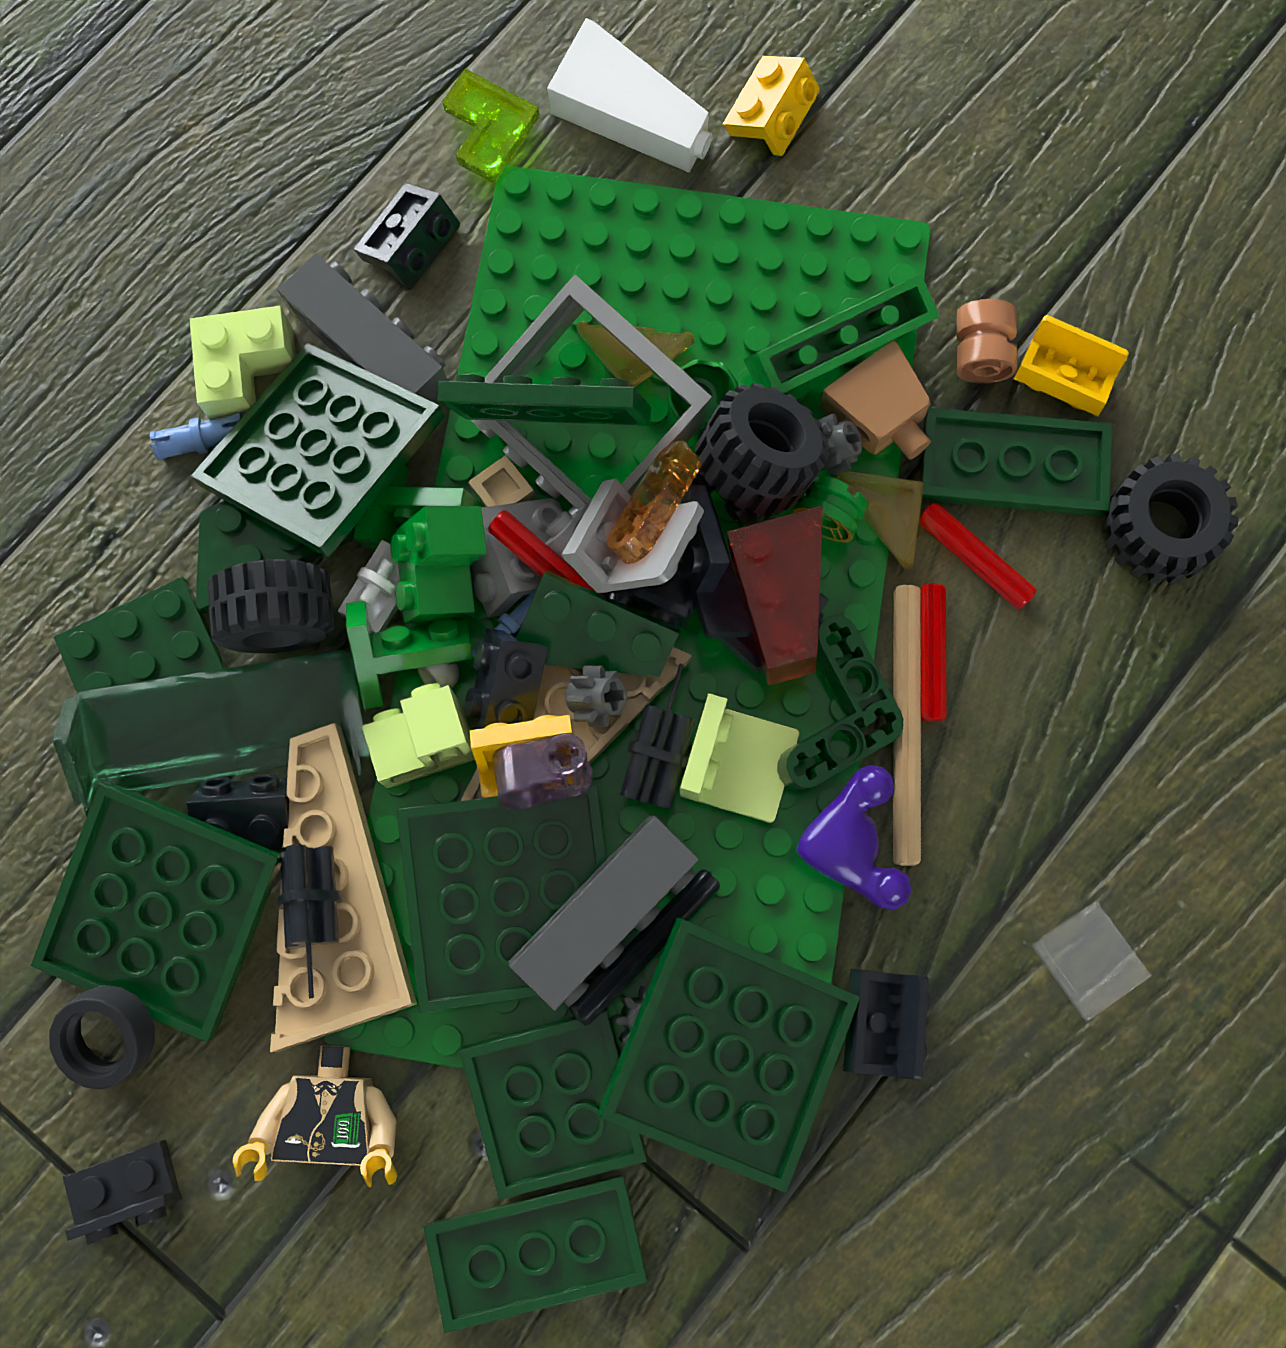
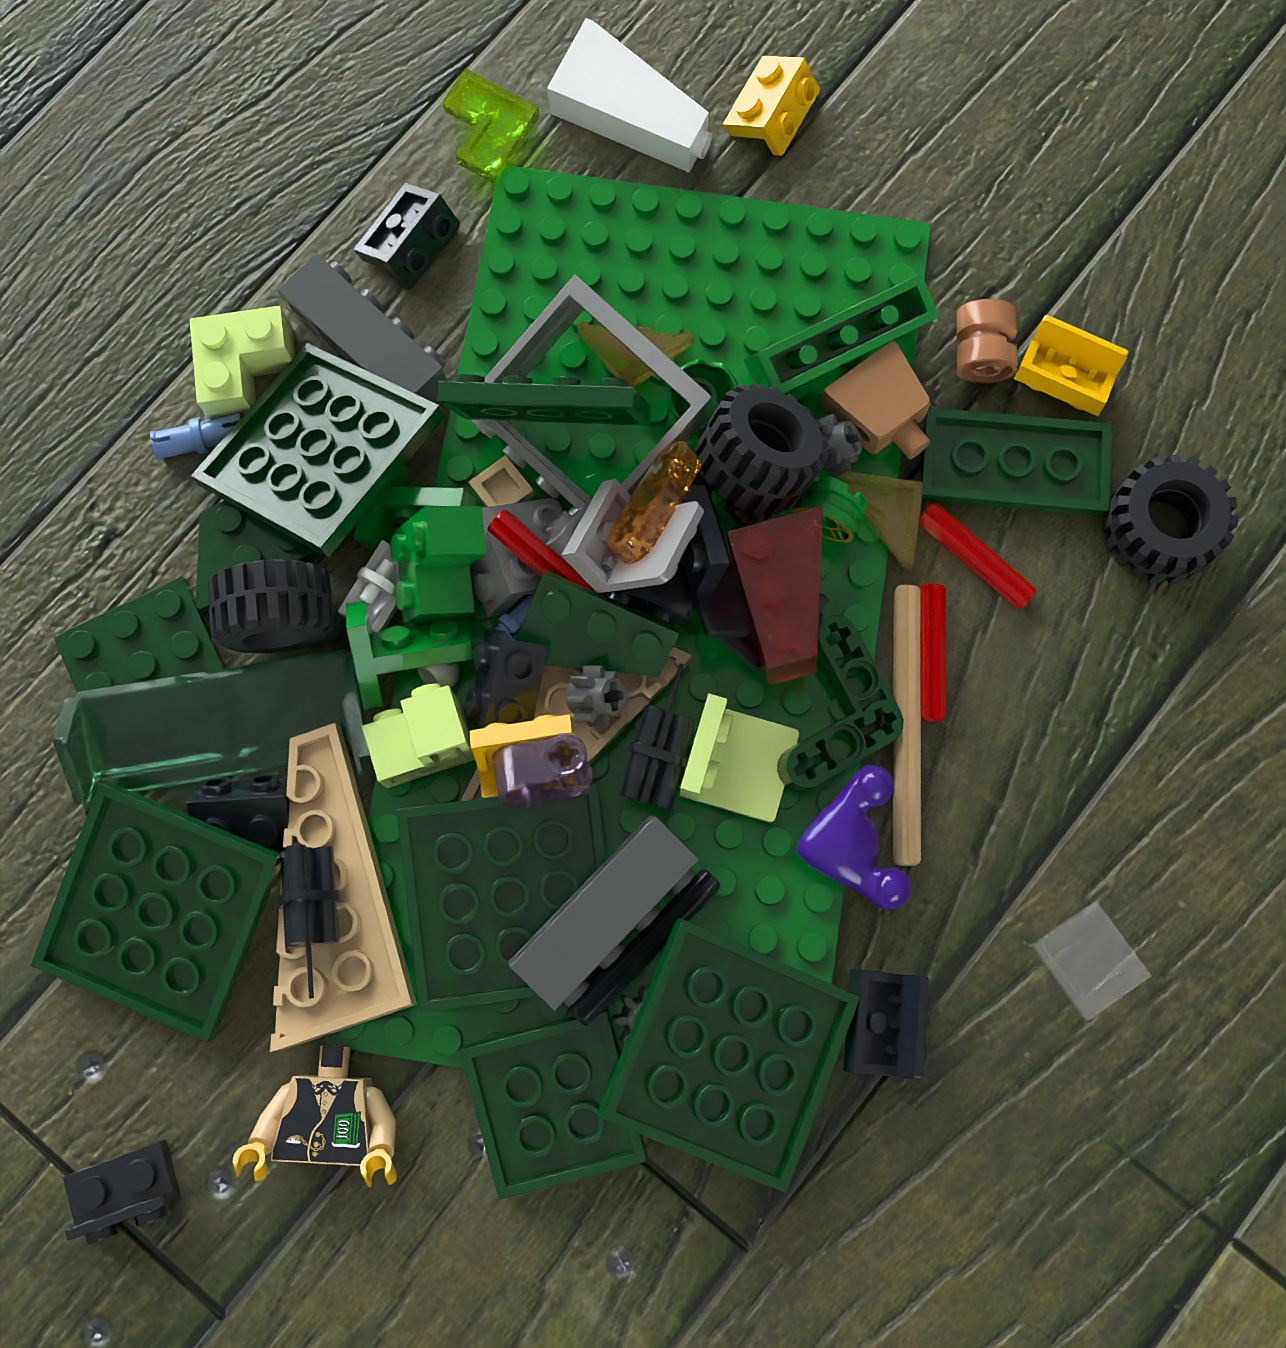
(78, 1060): black tyre -> none
(534, 1253): dark green plate -> none

